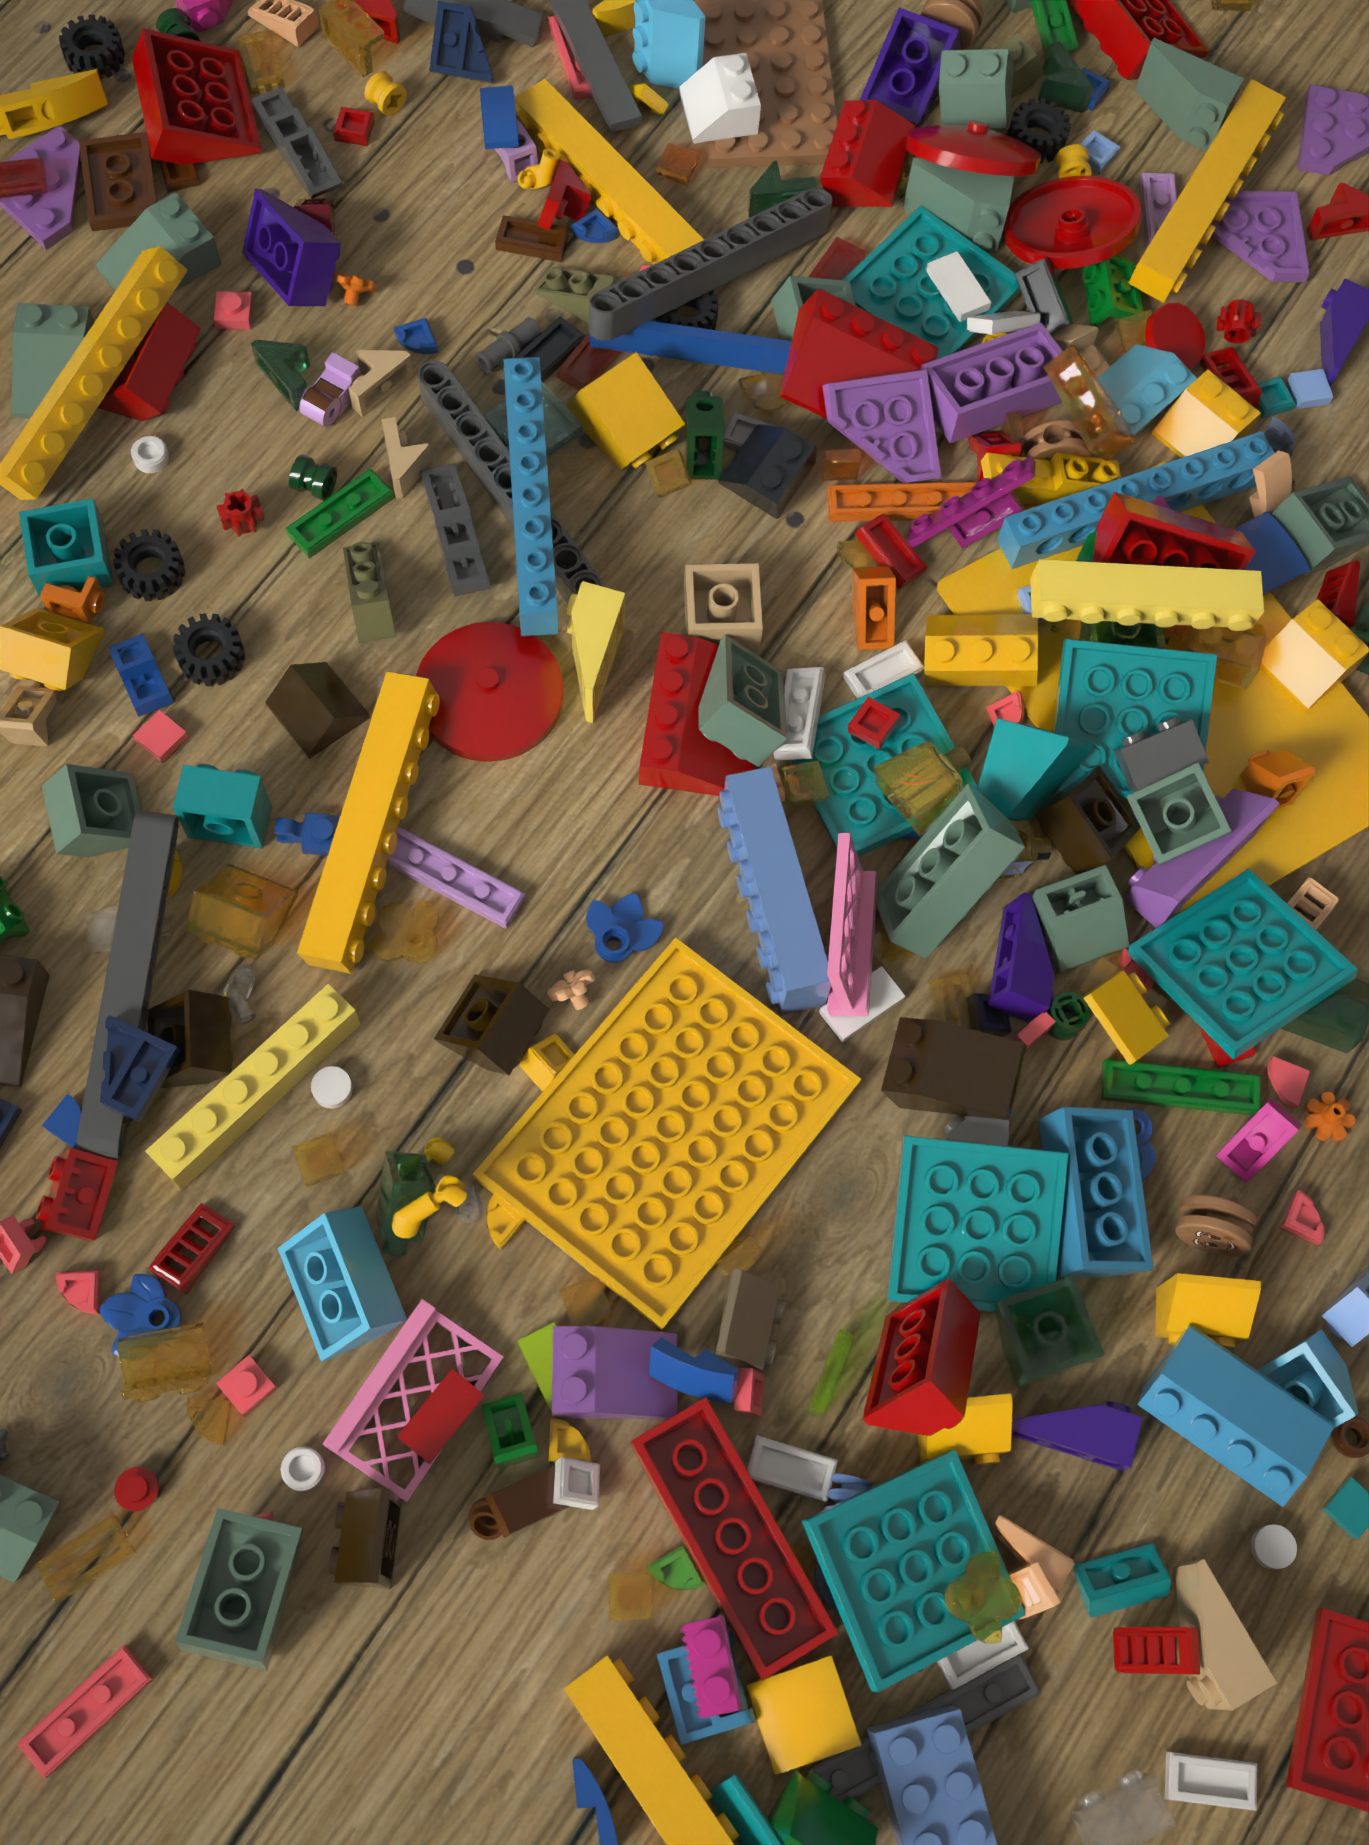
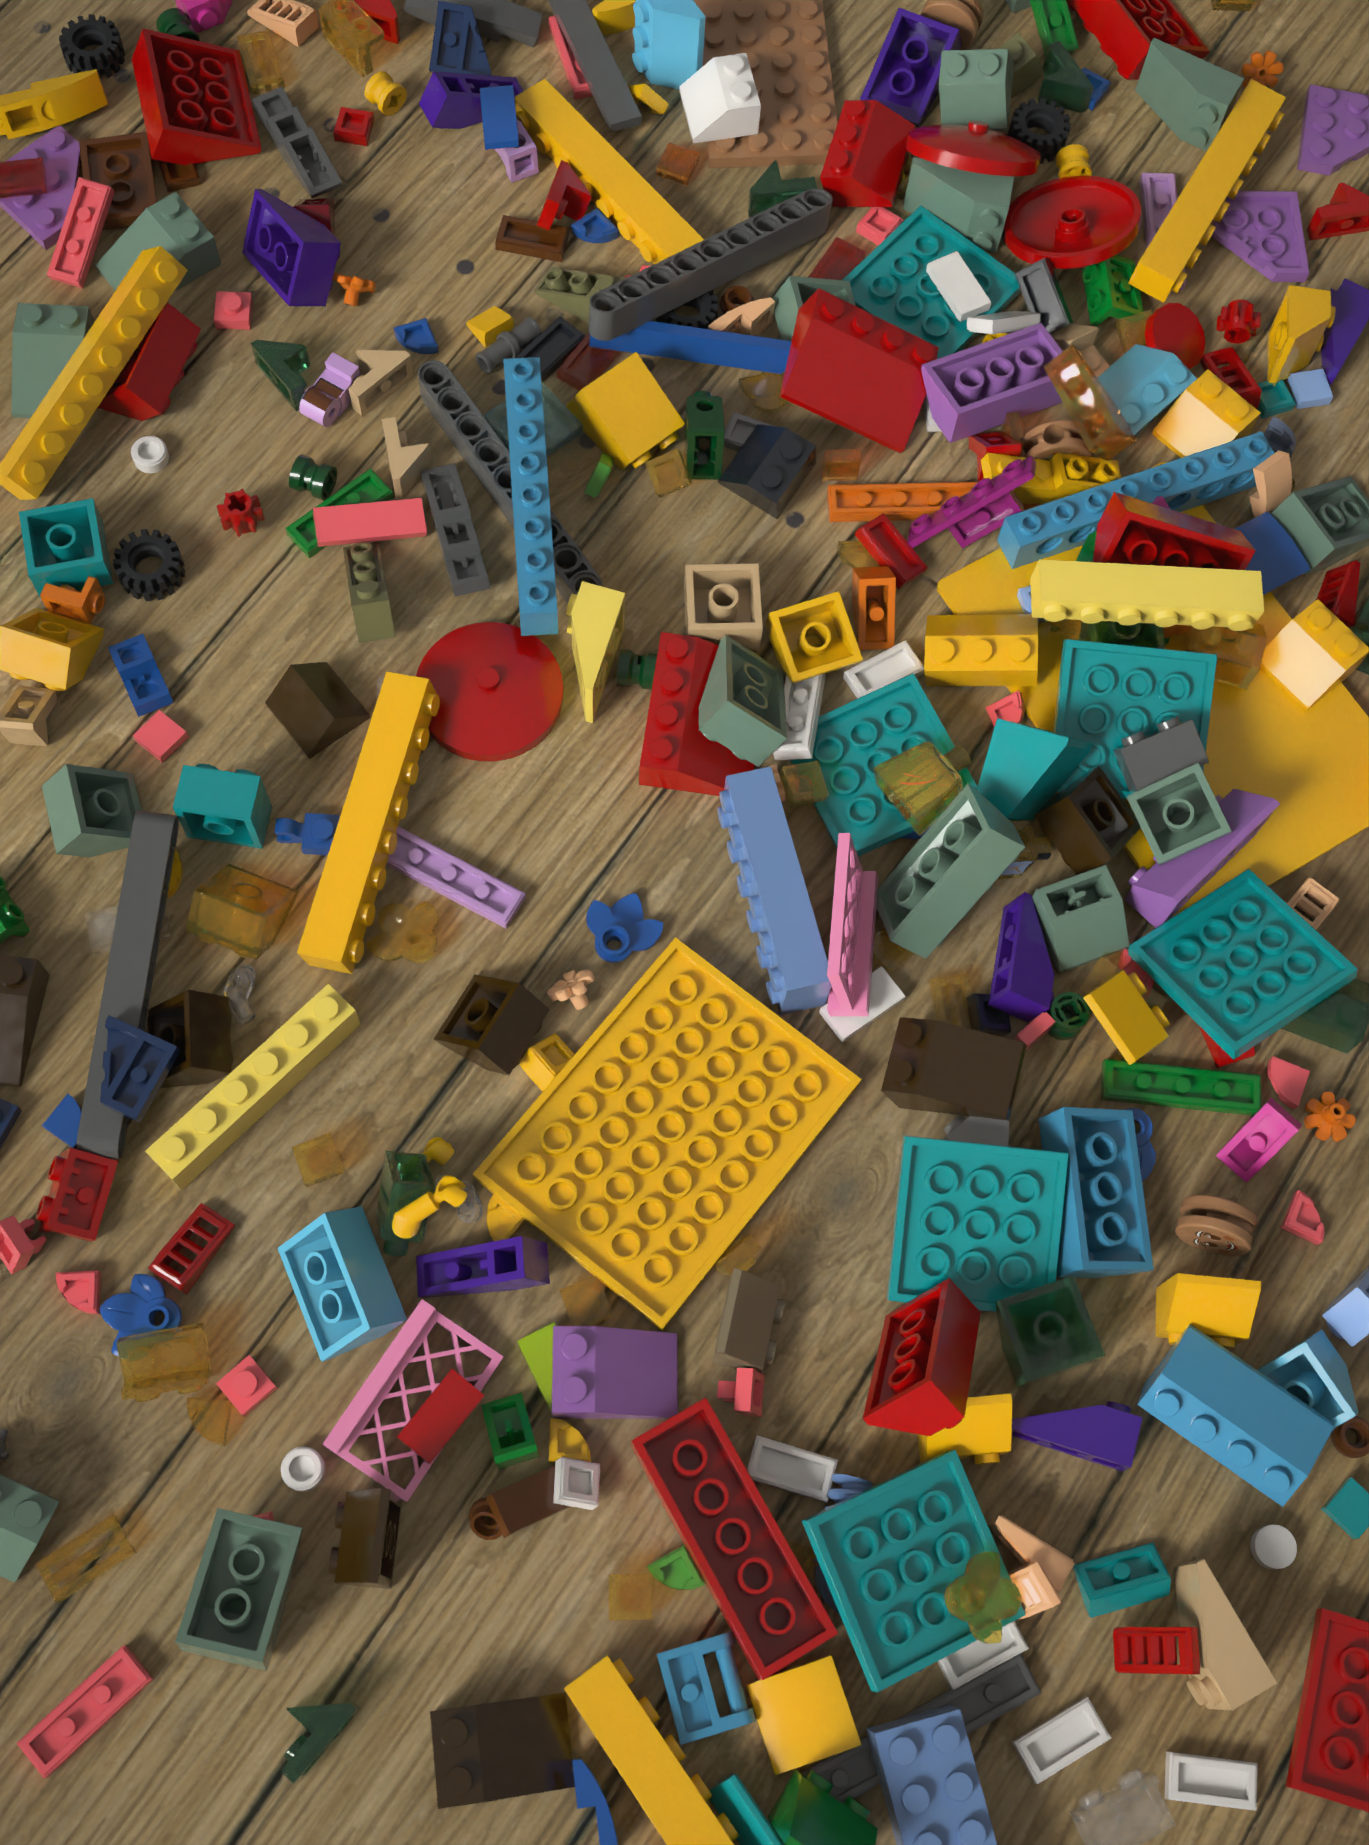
(80, 232): none -> coral tile
(136, 1489): red plate -> none
(204, 631): black tyre -> none
(325, 1724): none -> clear green slope
(331, 1087): white tile -> none
(369, 522): none -> coral tile
(454, 98): none -> dark purple slope
(484, 1268): none -> dark purple slope
(490, 324): none -> yellow slope
(501, 1750): none -> dark brown slope
(540, 174): yellow arm -> none
(599, 475): none -> bright green tile
(636, 669): none -> dark green wheel
(700, 1376): blue slope -> none
(711, 1667): dark pink brick -> none
(735, 295): none -> reddish brown plate
(747, 319): none -> light nougat slope
(813, 637): none -> yellow slope
(829, 1373): clear neon green tile -> none
(874, 723): red plate -> none
(878, 224): none -> coral tile
(889, 421): medium lavender plate -> none
(1061, 1740): none -> white tile
(1100, 150): light blue tile -> none
(1262, 69): none -> orange plant
(1277, 776): orange slope -> none
(1297, 331): none -> yellow slope

